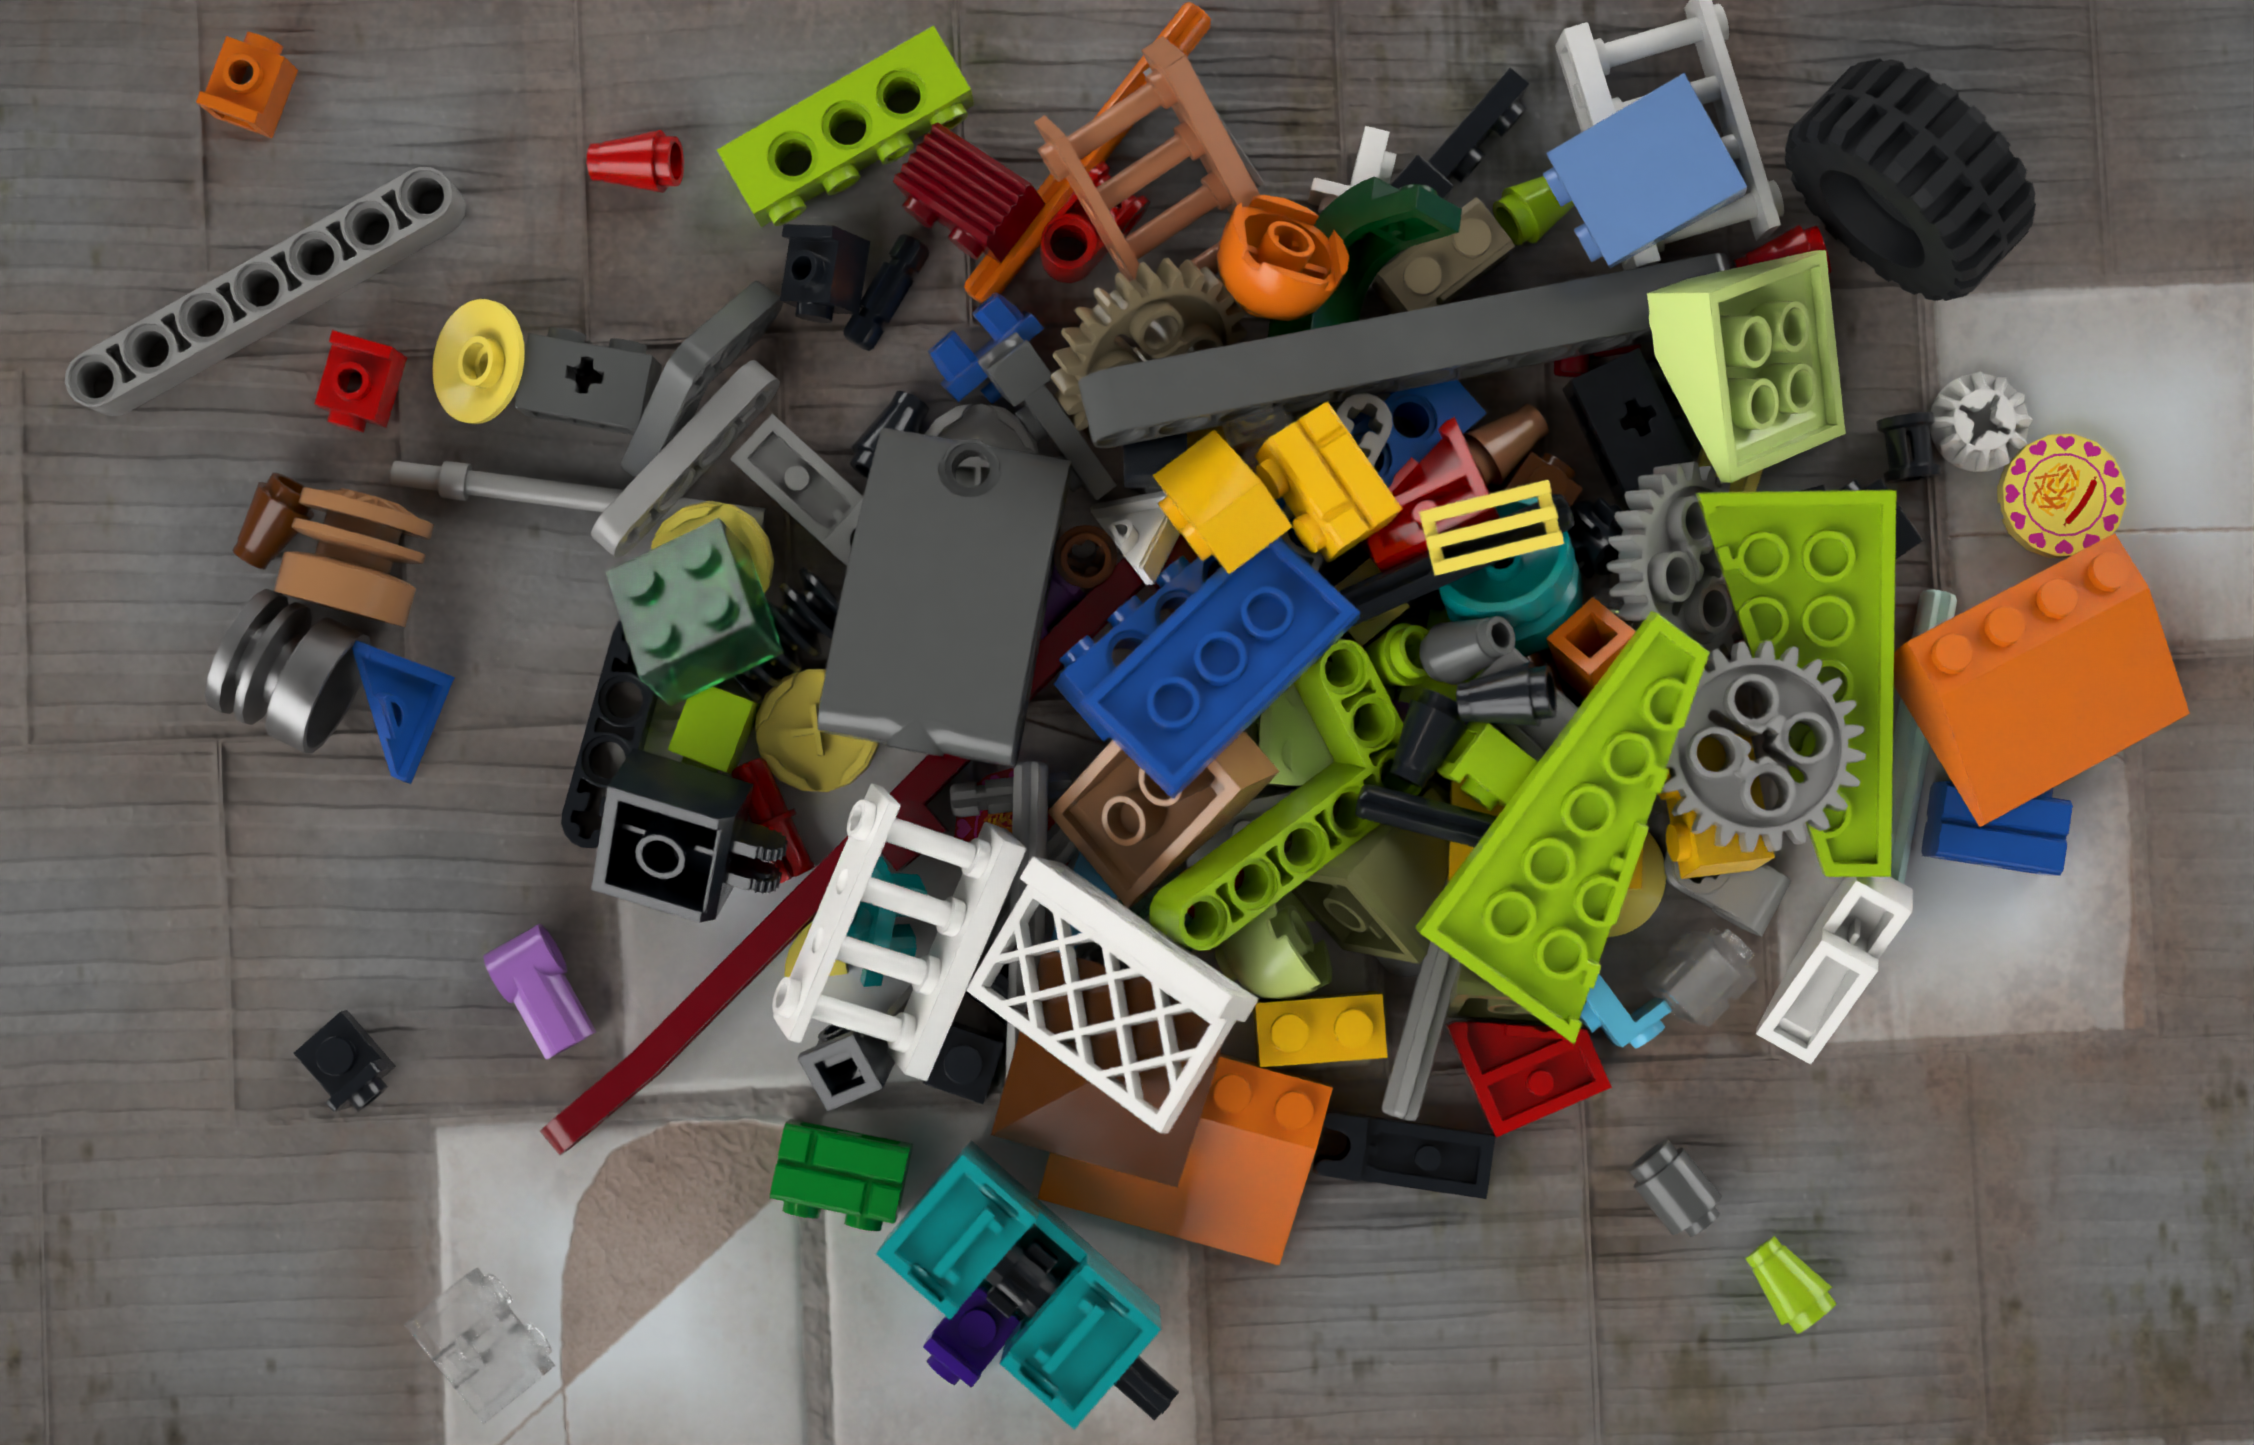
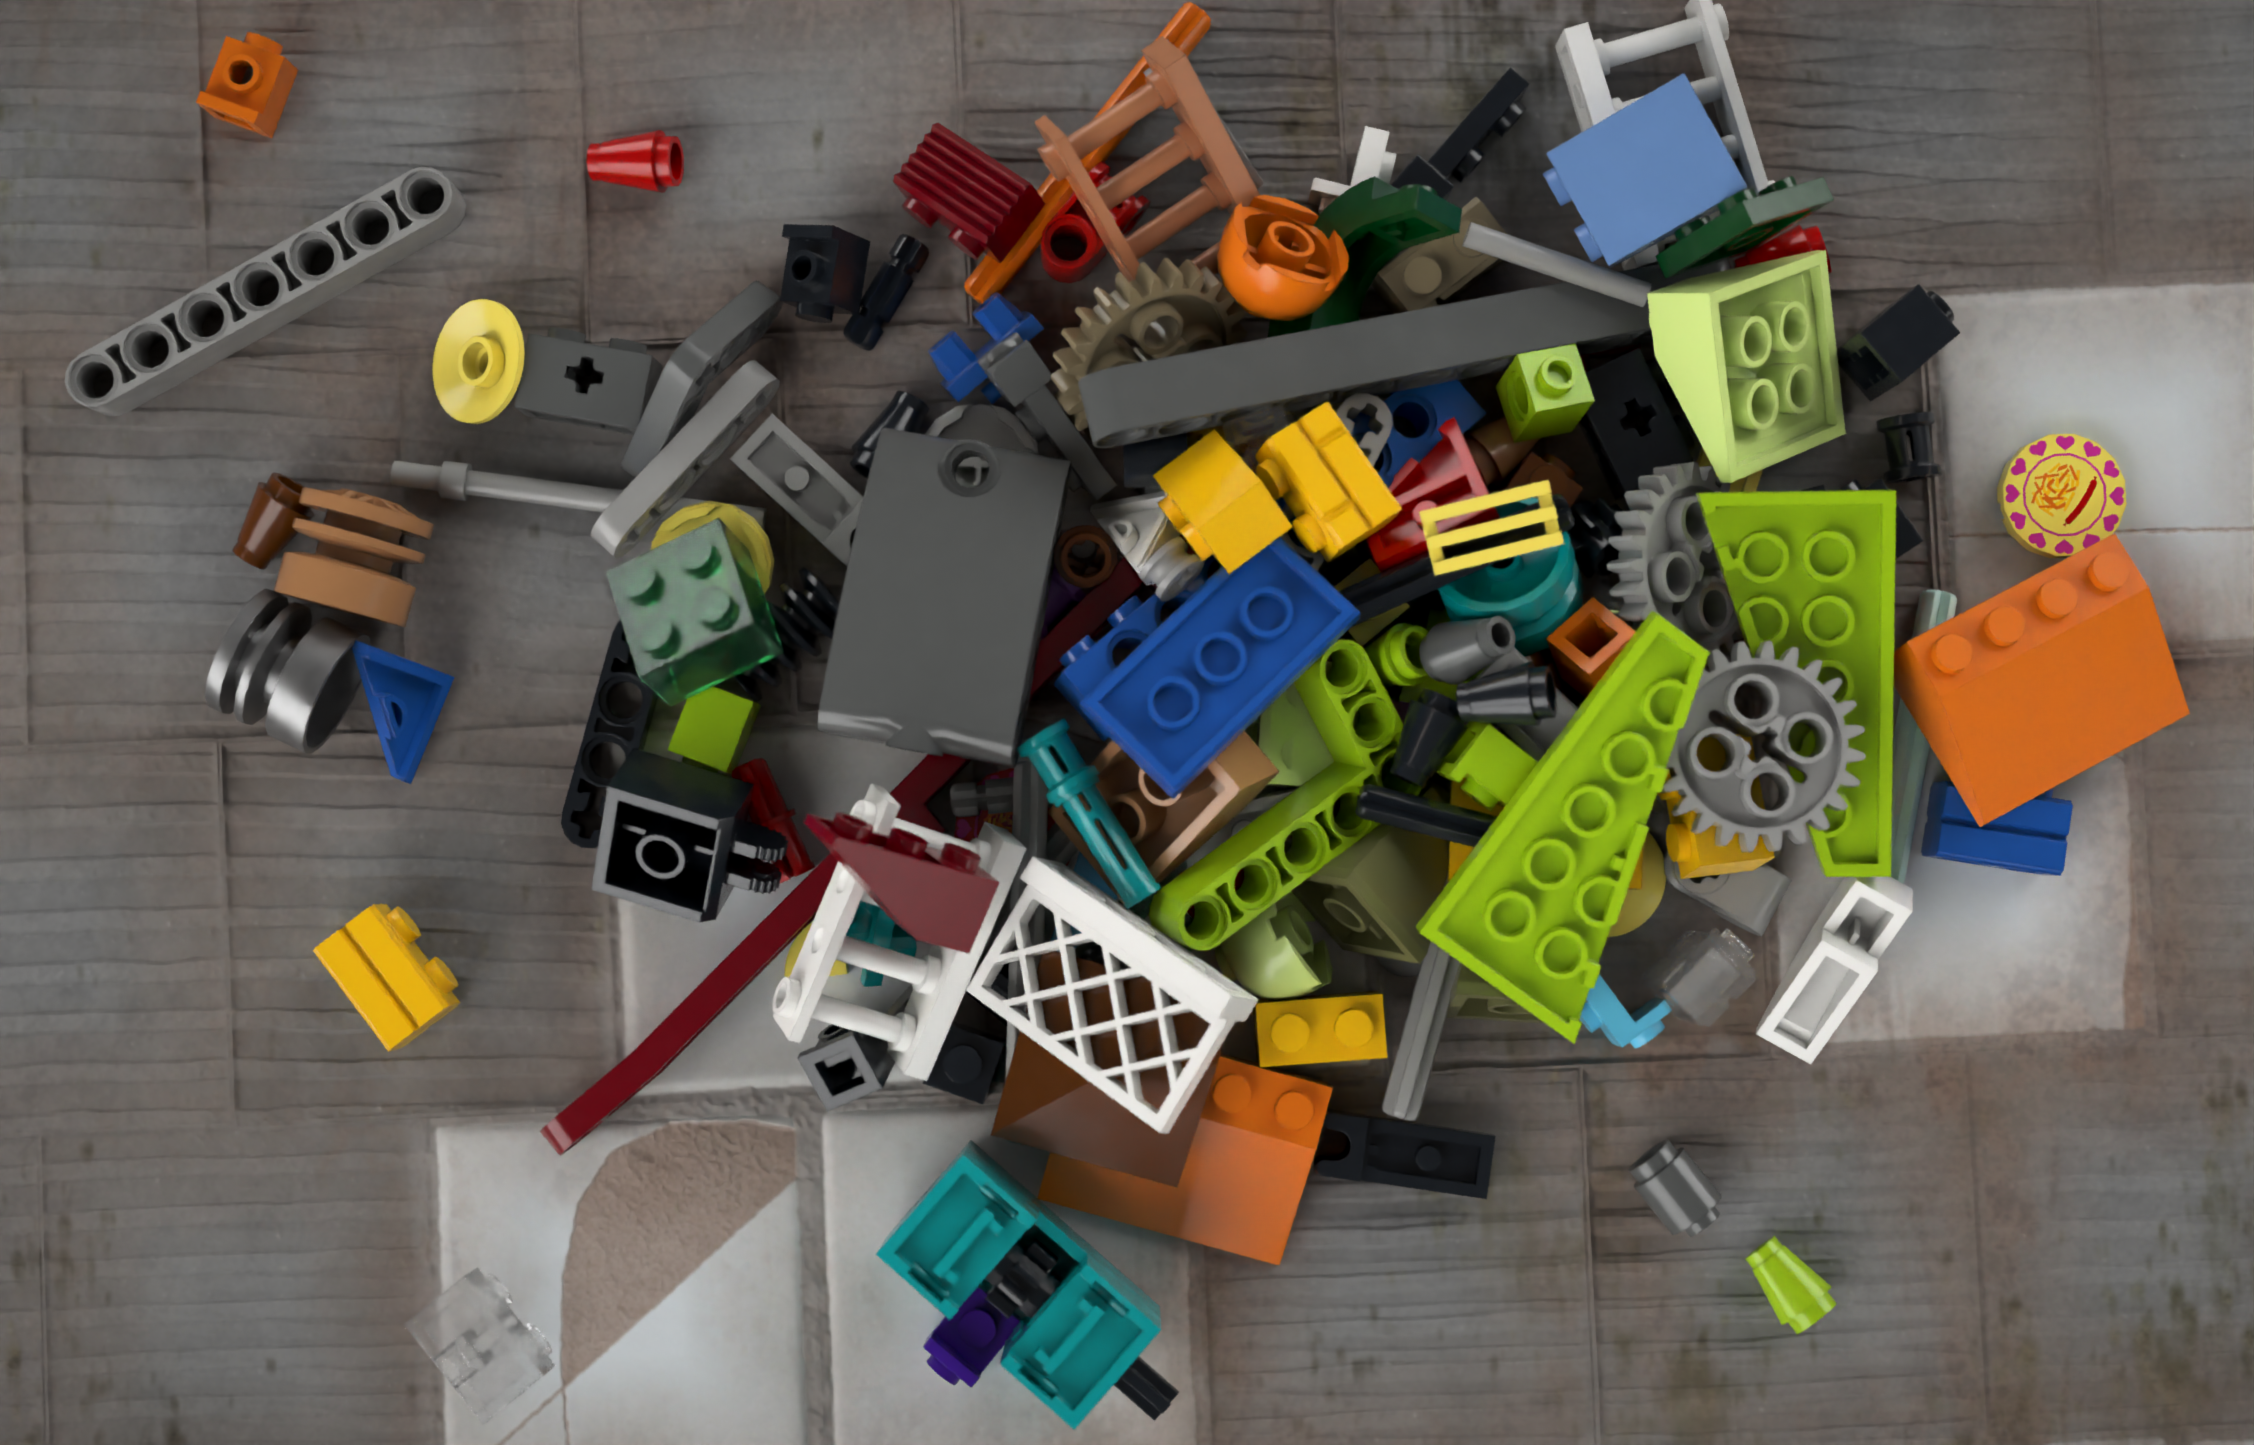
(346, 1063): black bracket -> none
(381, 376): red brick -> none
(389, 974): none -> yellow brick
(533, 977): medium lavender piece -> none
(795, 746): light yellow tile -> none
(840, 1174): green brick -> none
(863, 95): lime brick -> none
(922, 889): none -> dark red slope
(1131, 883): none -> teal pin
(1171, 569): none -> light grey bush
(1525, 1070): red wing -> none
(1528, 210): lime cone -> none
(1544, 393): none -> lime brick
(1556, 264): none -> light grey bar
(1743, 224): none -> dark green plate
(1897, 341): none -> black brick
(1910, 179): black tyre -> none
(1954, 429): white gear -> none

